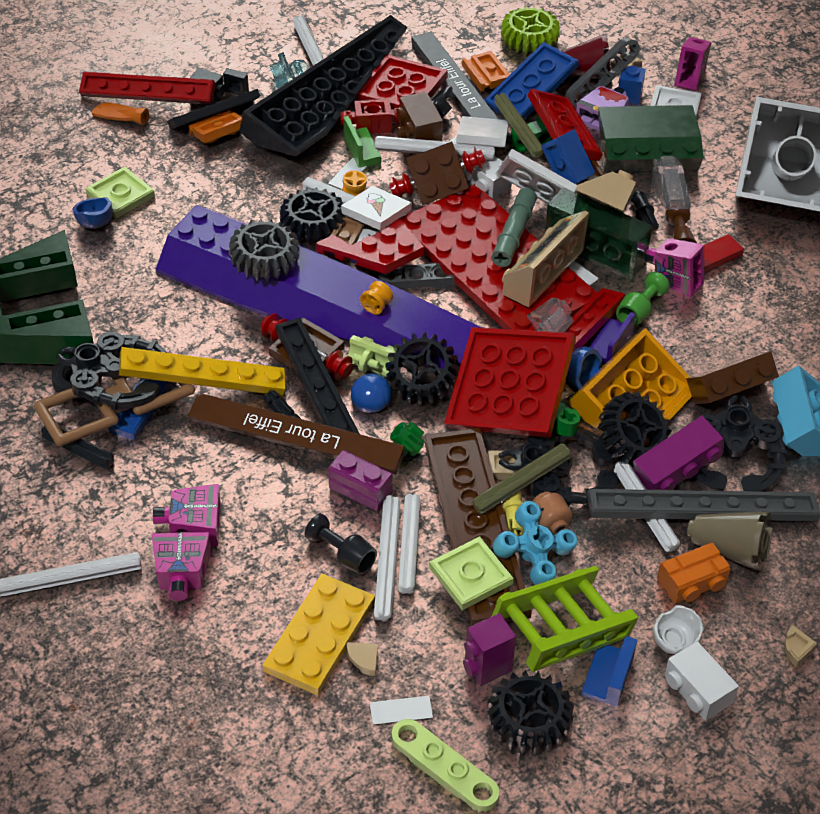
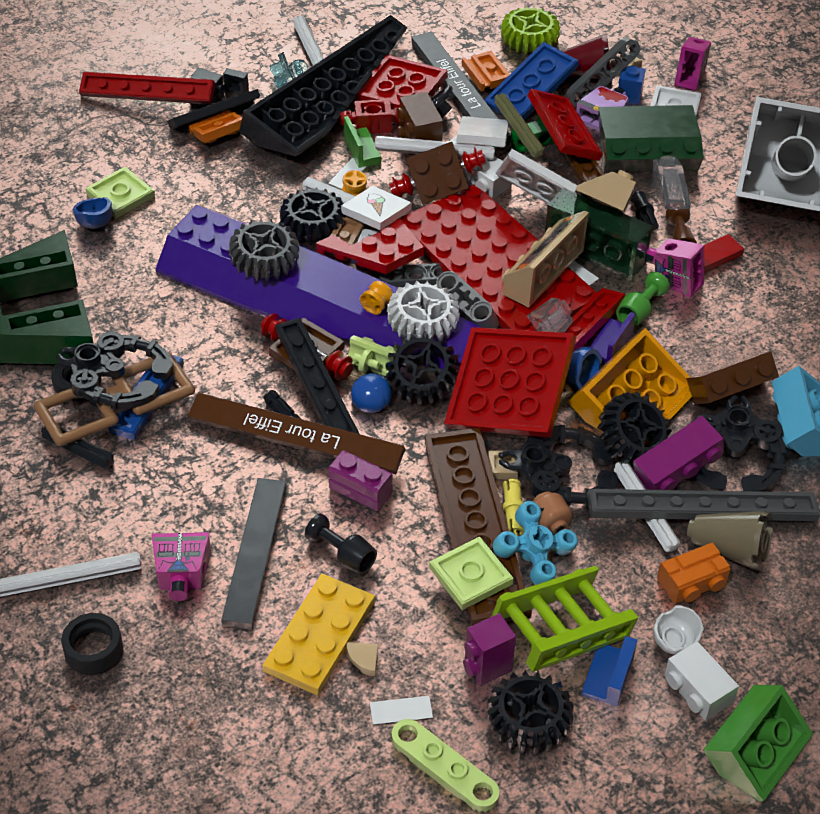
(88, 624): none -> black tyre
(122, 113): orange piece -> none
(192, 511): dark pink torso -> none
(201, 371): yellow plate -> none
(254, 554): none -> black tile
(387, 559): white axle -> none
(409, 437): green gear -> none
(409, 544): white axle -> none
(423, 309): none -> white gear
(463, 290): none -> light grey beam
(514, 227): sand green piece -> none
(521, 478): olive axle -> none
(566, 421): green piece -> none
(568, 157): blue panel -> none
(759, 740): none -> bright green slope
(798, 645): tan tile -> none

